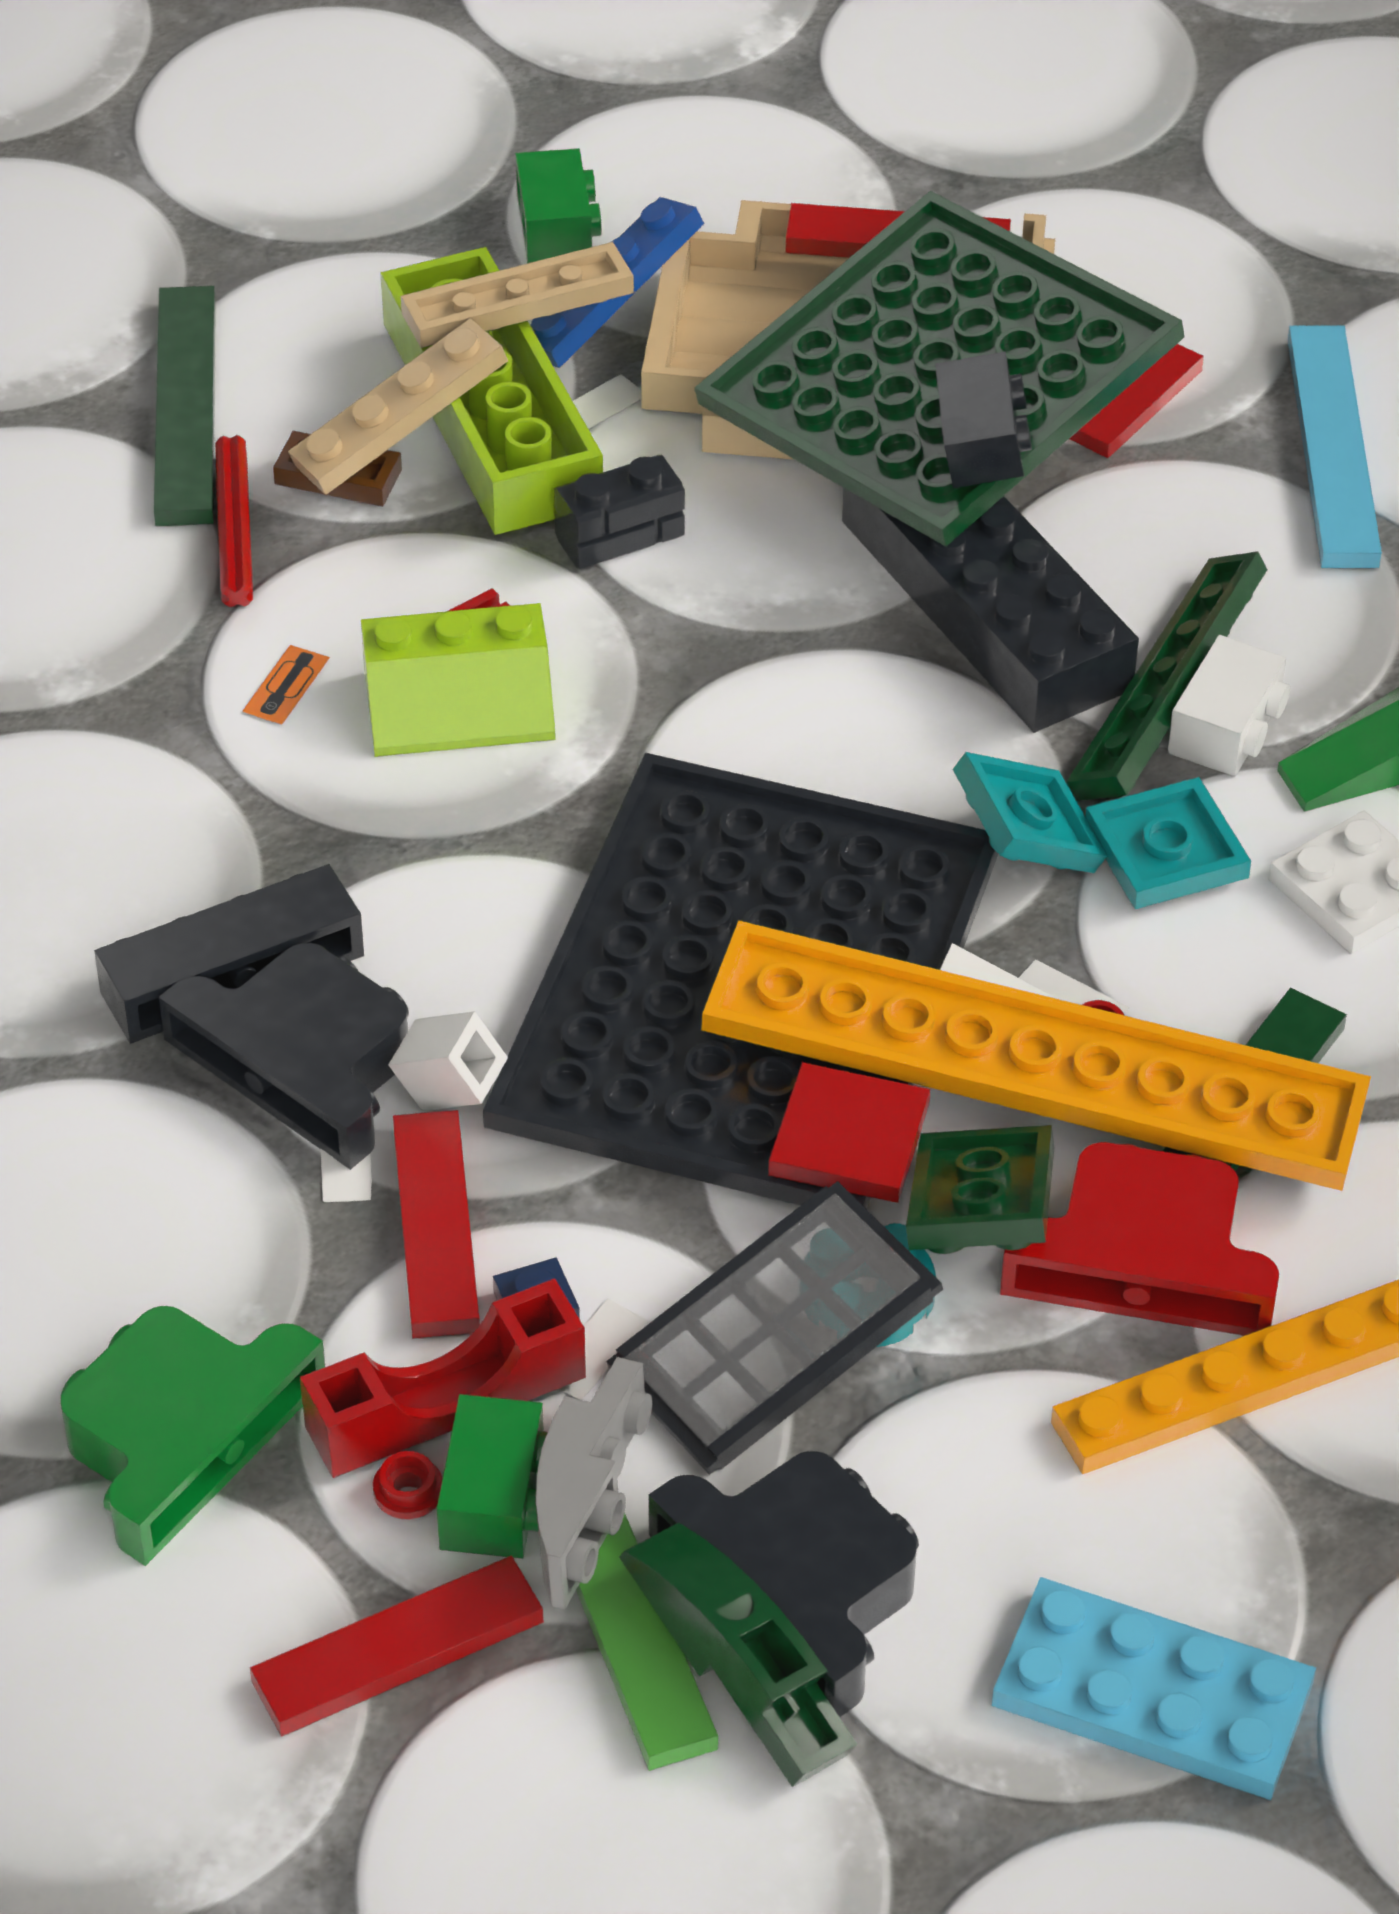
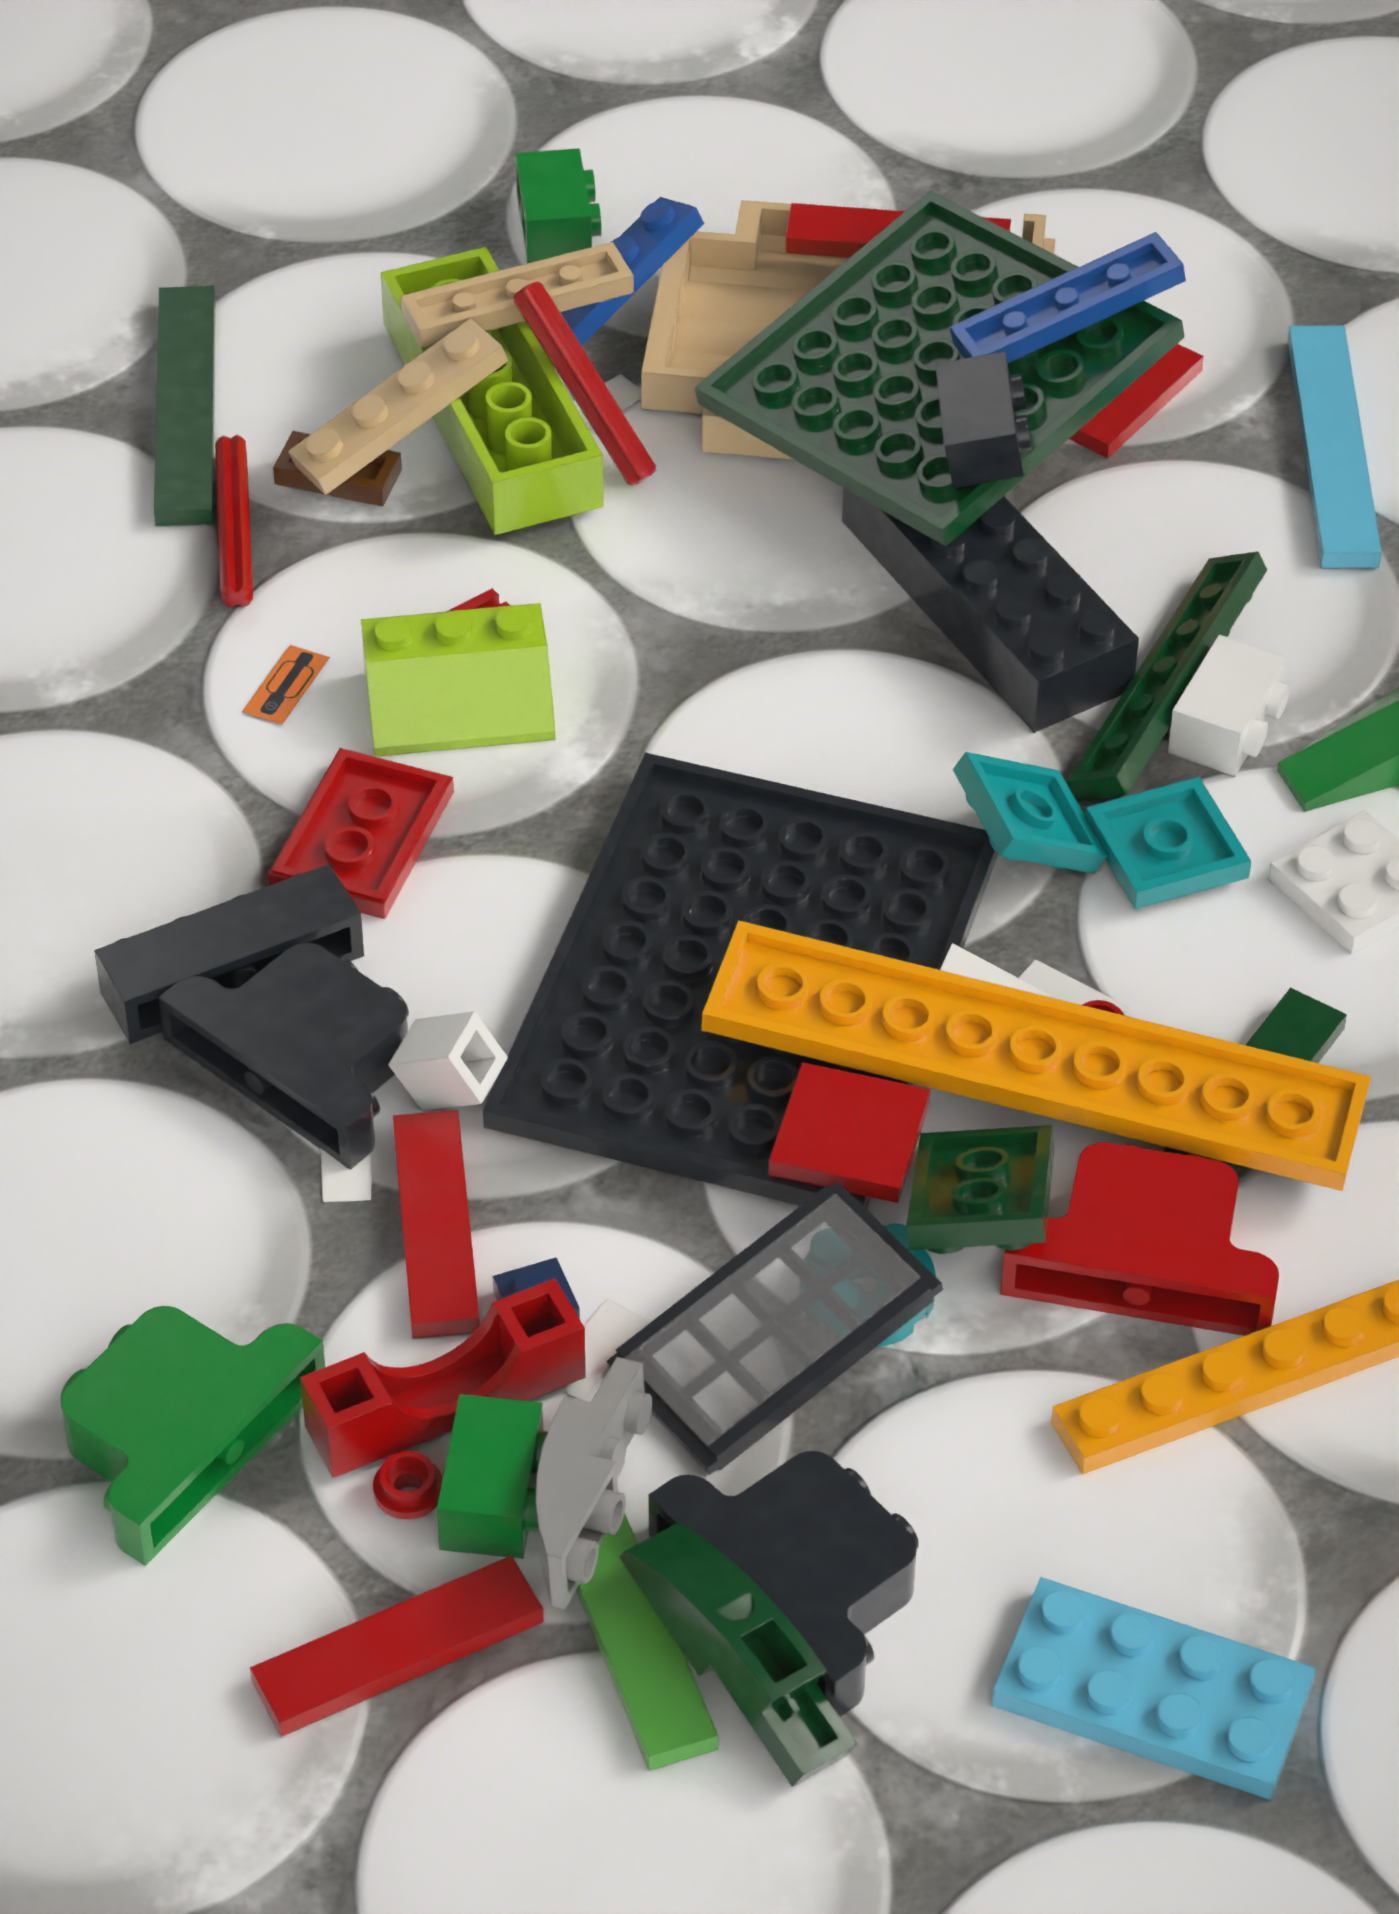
(368, 825): none -> red tile
(584, 383): none -> red axle
(619, 511): black brick -> none
(1071, 301): none -> blue plate

